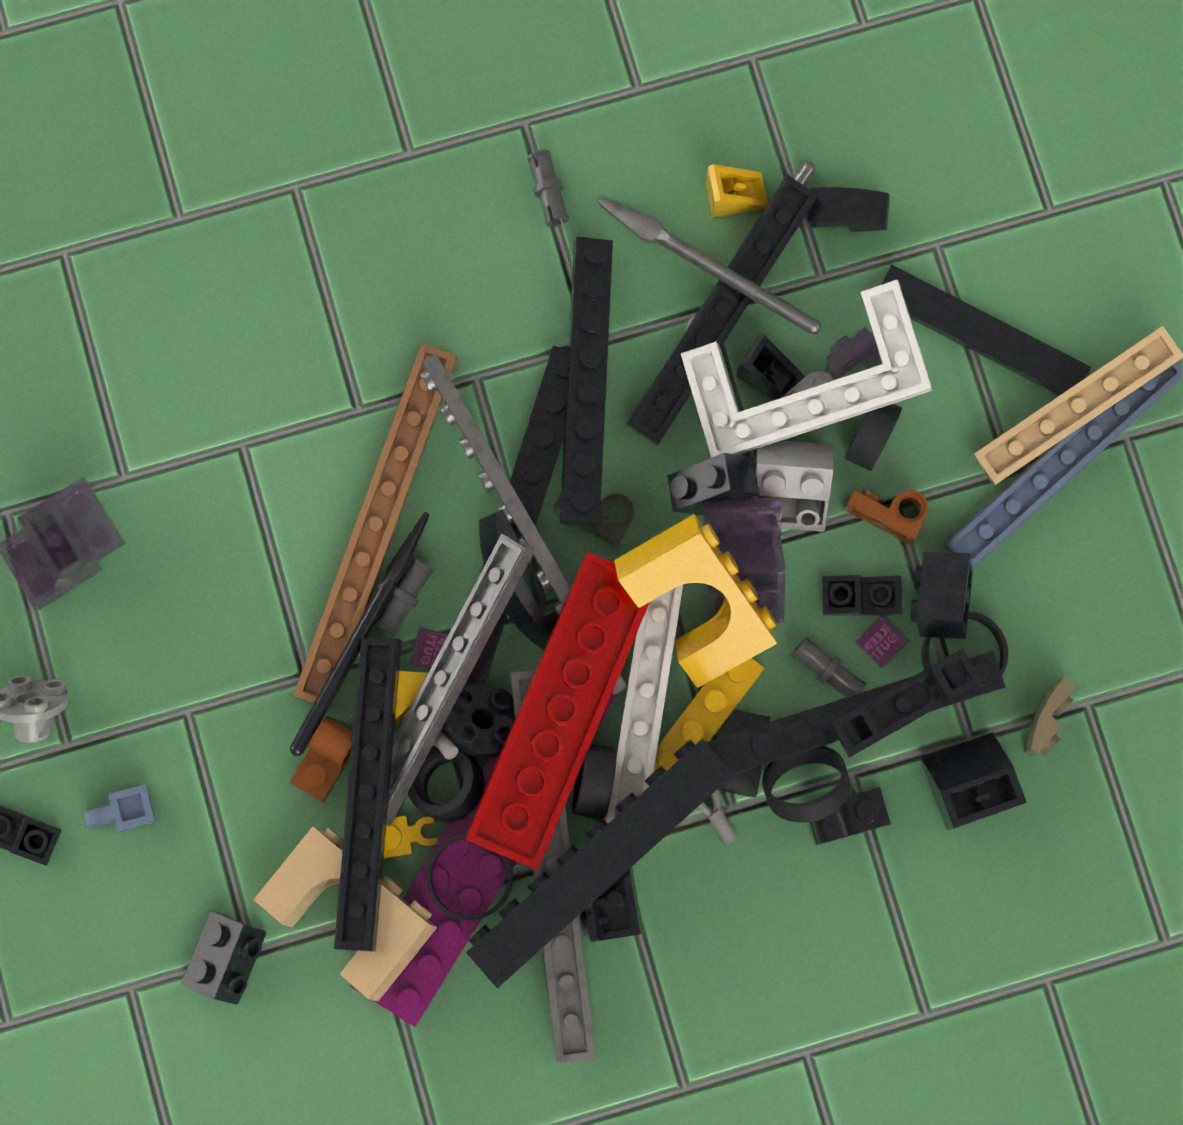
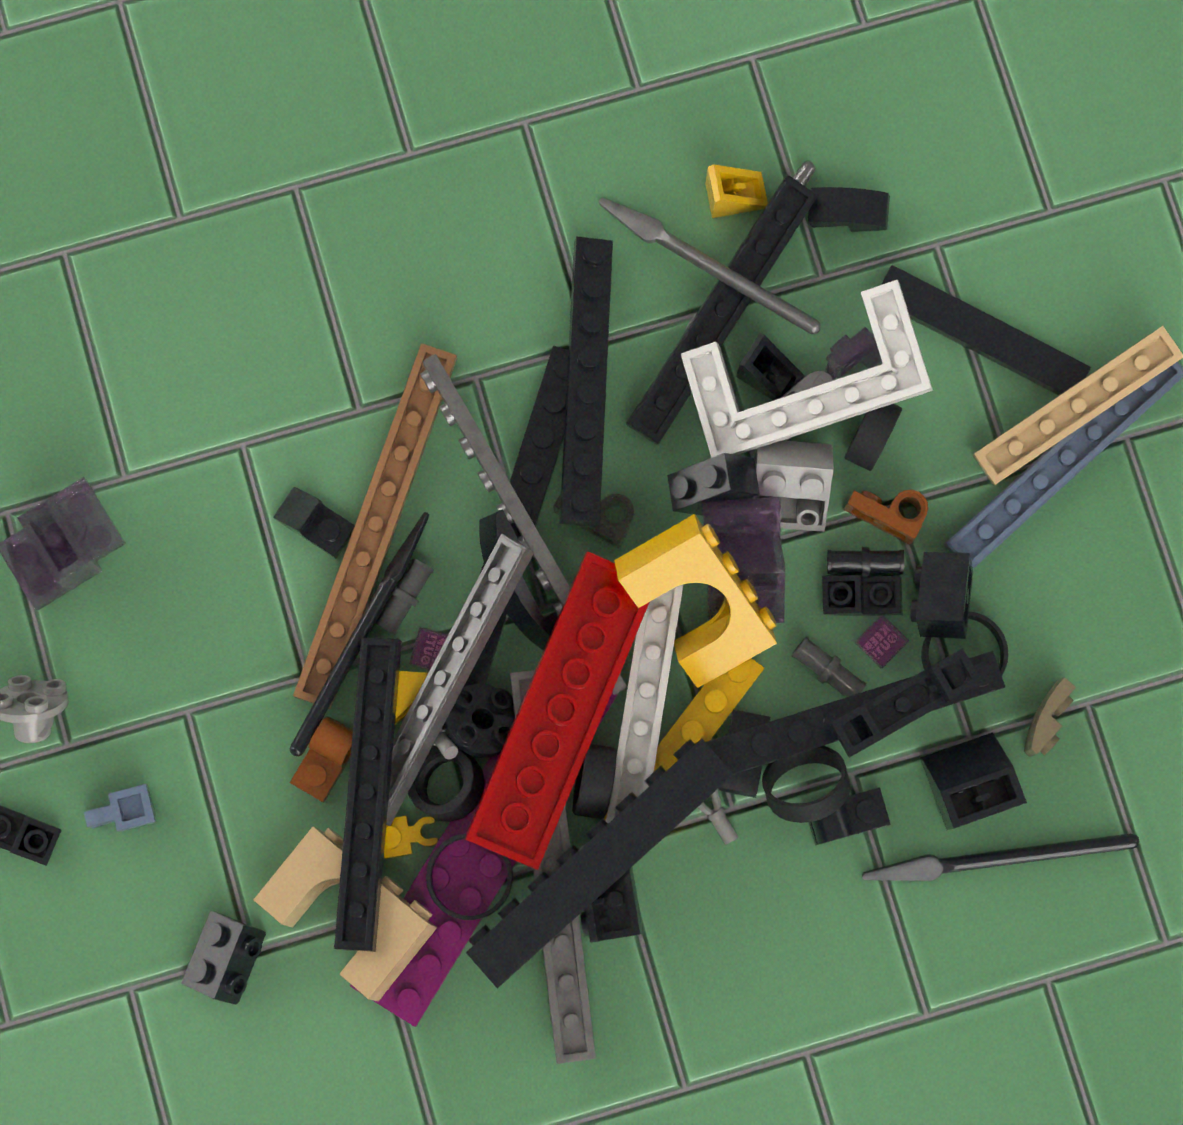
(314, 522): none -> black slope
(548, 188): dark grey pin -> none
(865, 561): none -> black pin
(931, 867): none -> black piece

